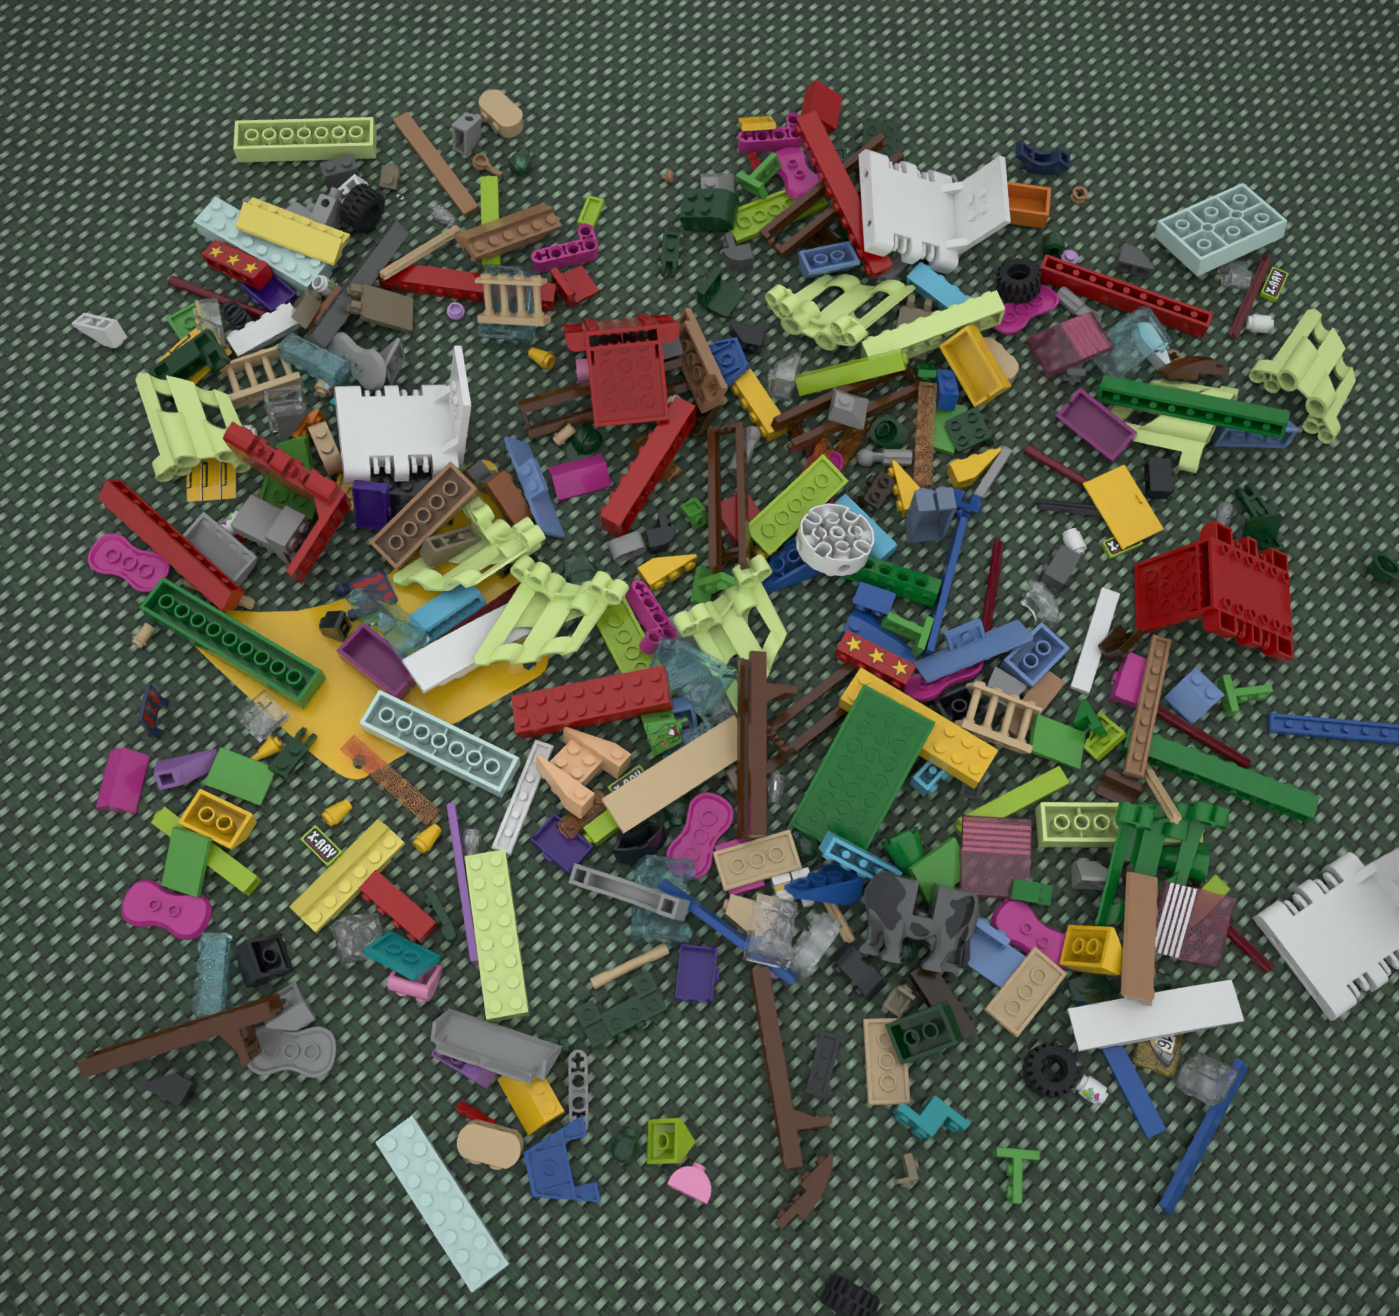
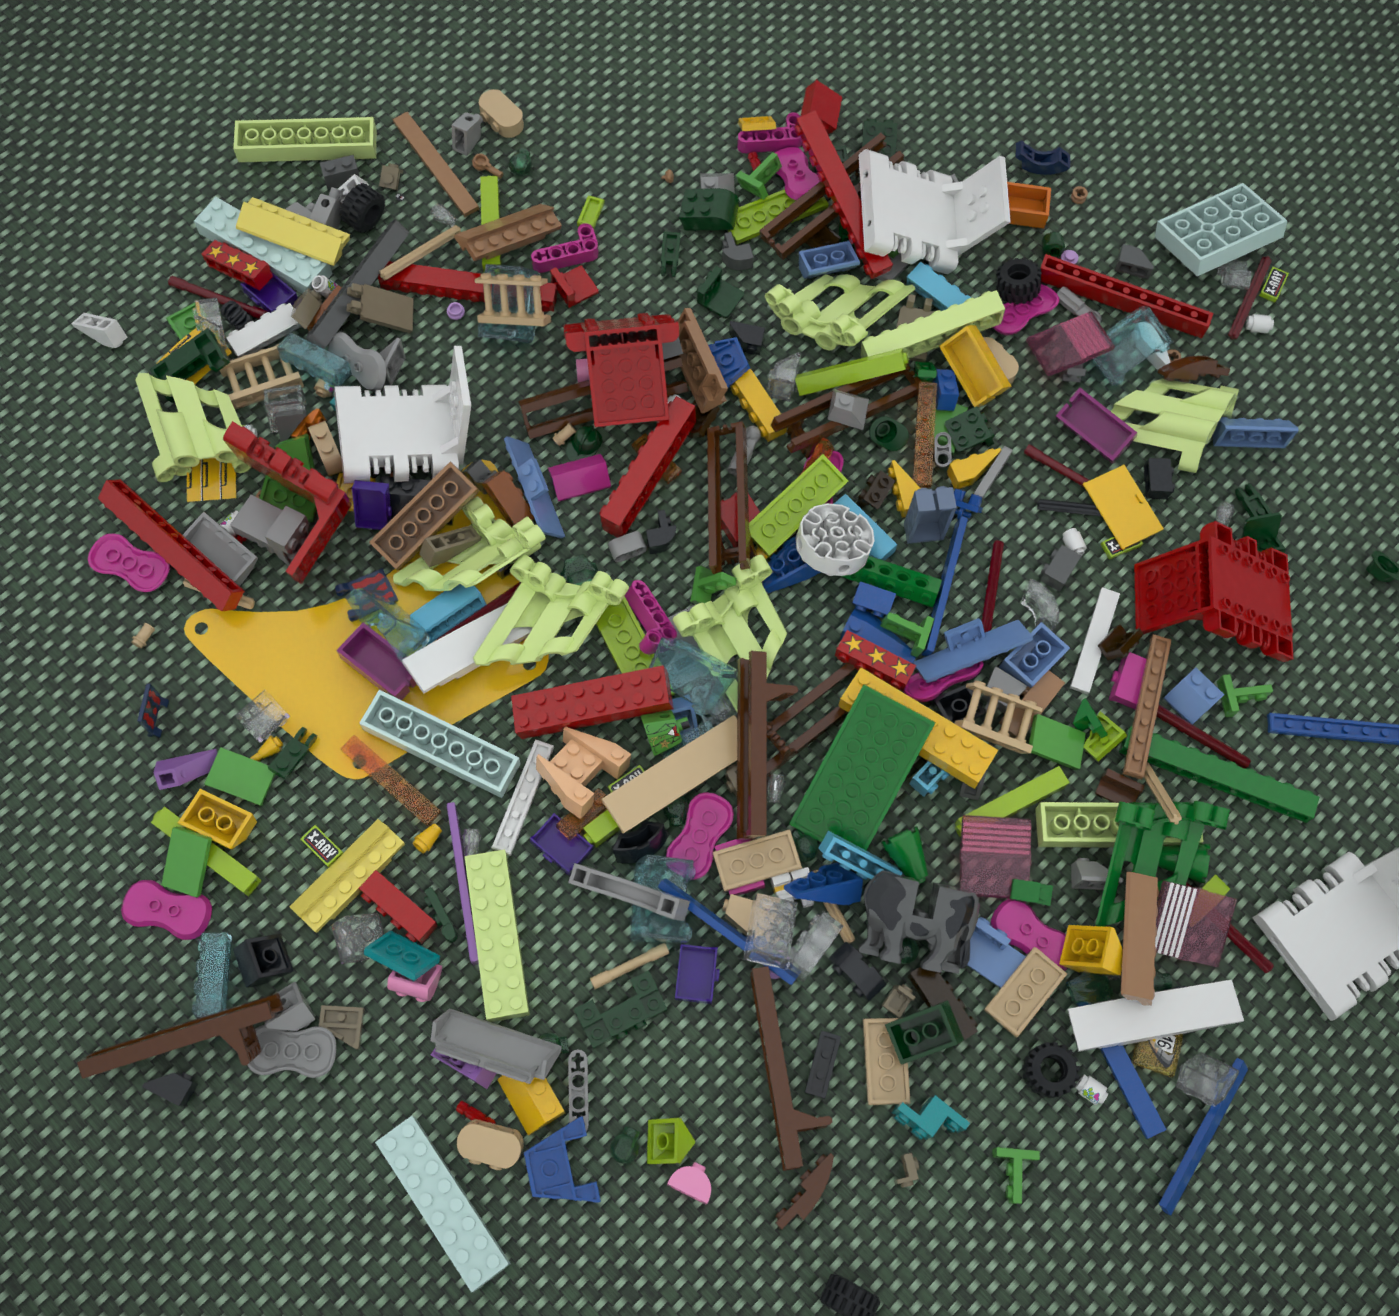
(123, 781): dark pink slope -> none
(232, 643): green brick -> none
(335, 625): black slope -> none
(336, 812): yellow cone -> none
(343, 1023): none -> dark tan wing
(542, 358): yellow cone -> none
(663, 569): yellow slope -> none
(695, 513): bright green bracket -> none
(851, 441): clear orange plate -> none
(901, 456): light grey piece -> none
(938, 866): bright green tile -> none
(942, 450): none -> light grey beam
(1193, 406): green brick -> none
(1308, 370): yellowish green panel -> none

